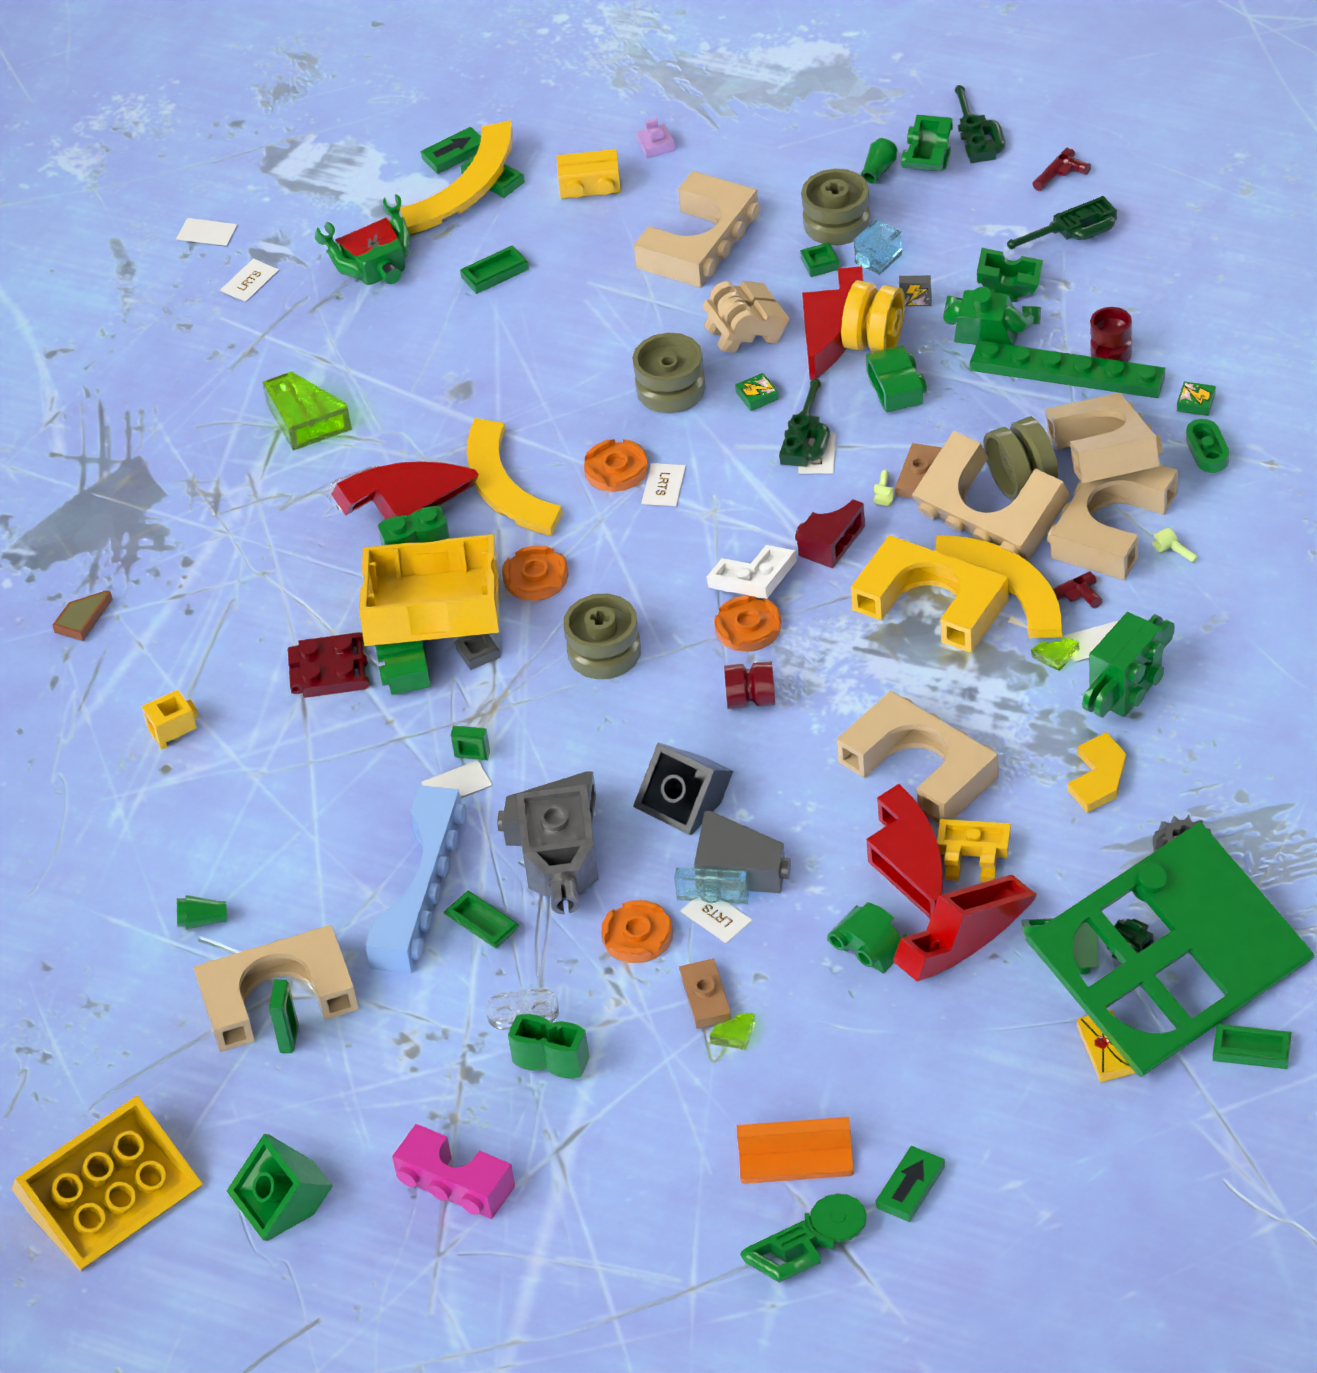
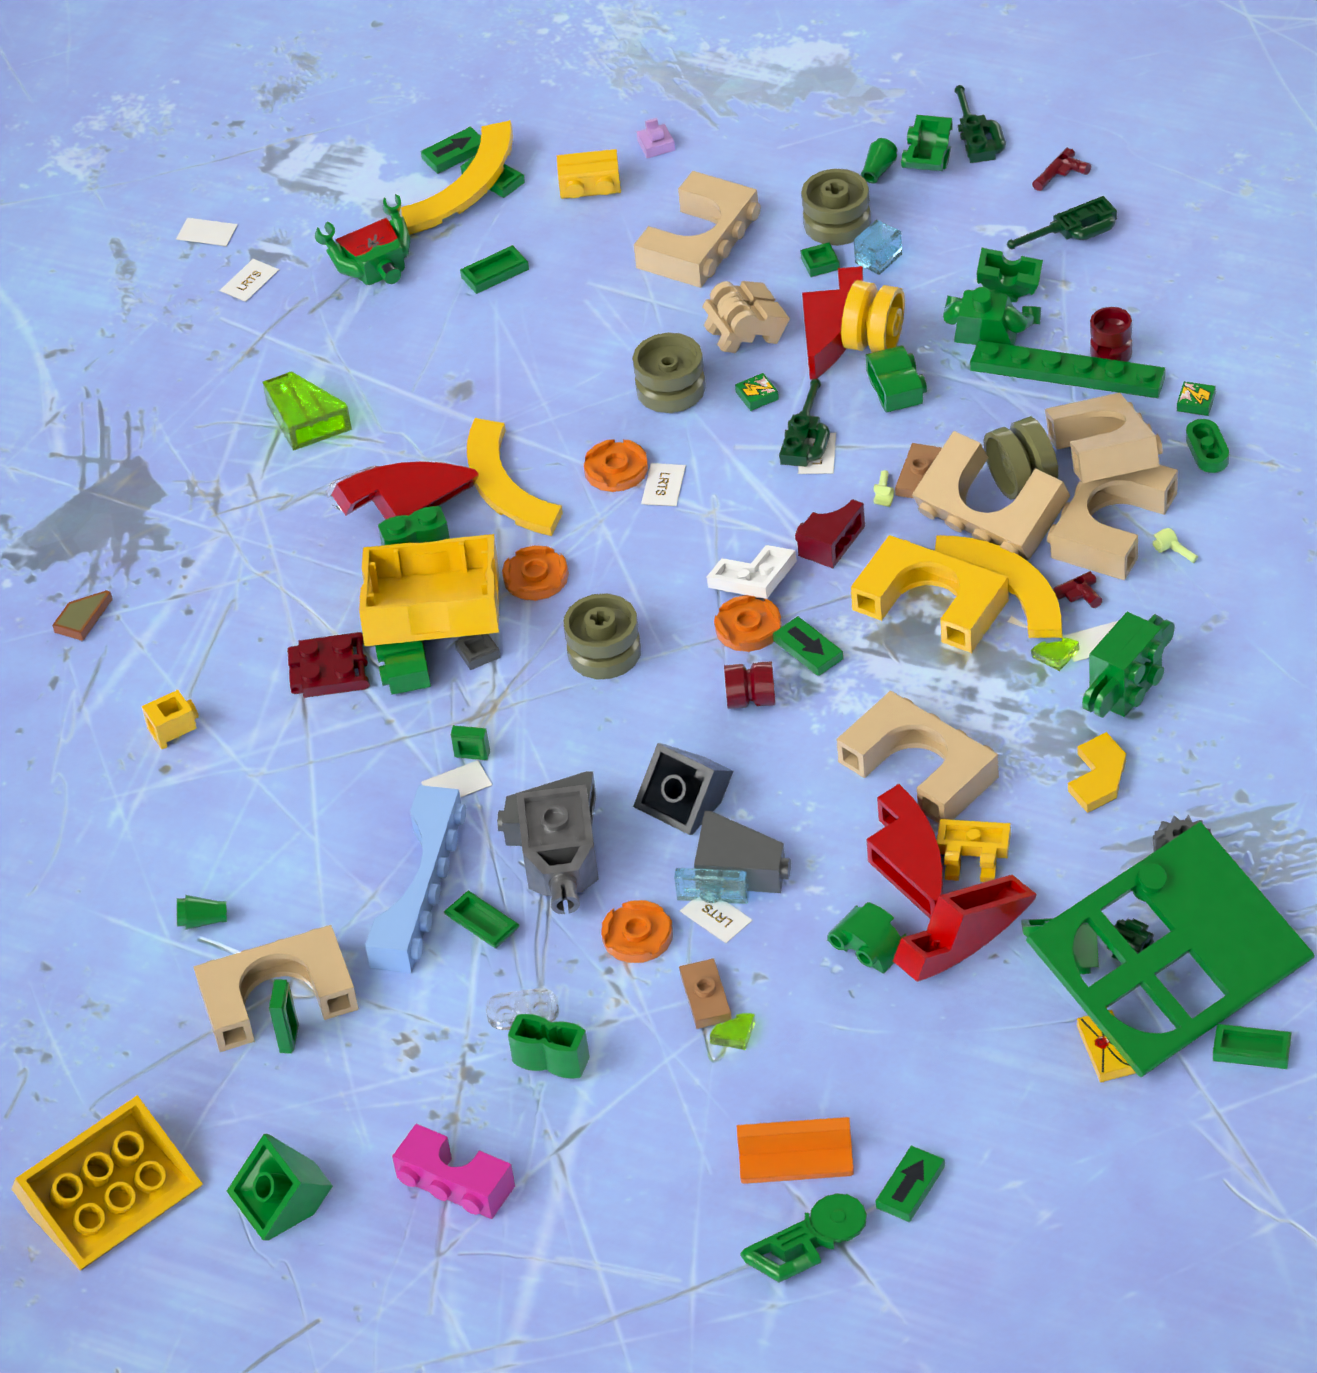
(808, 646): none -> green tile
(916, 290): dark grey tile -> none

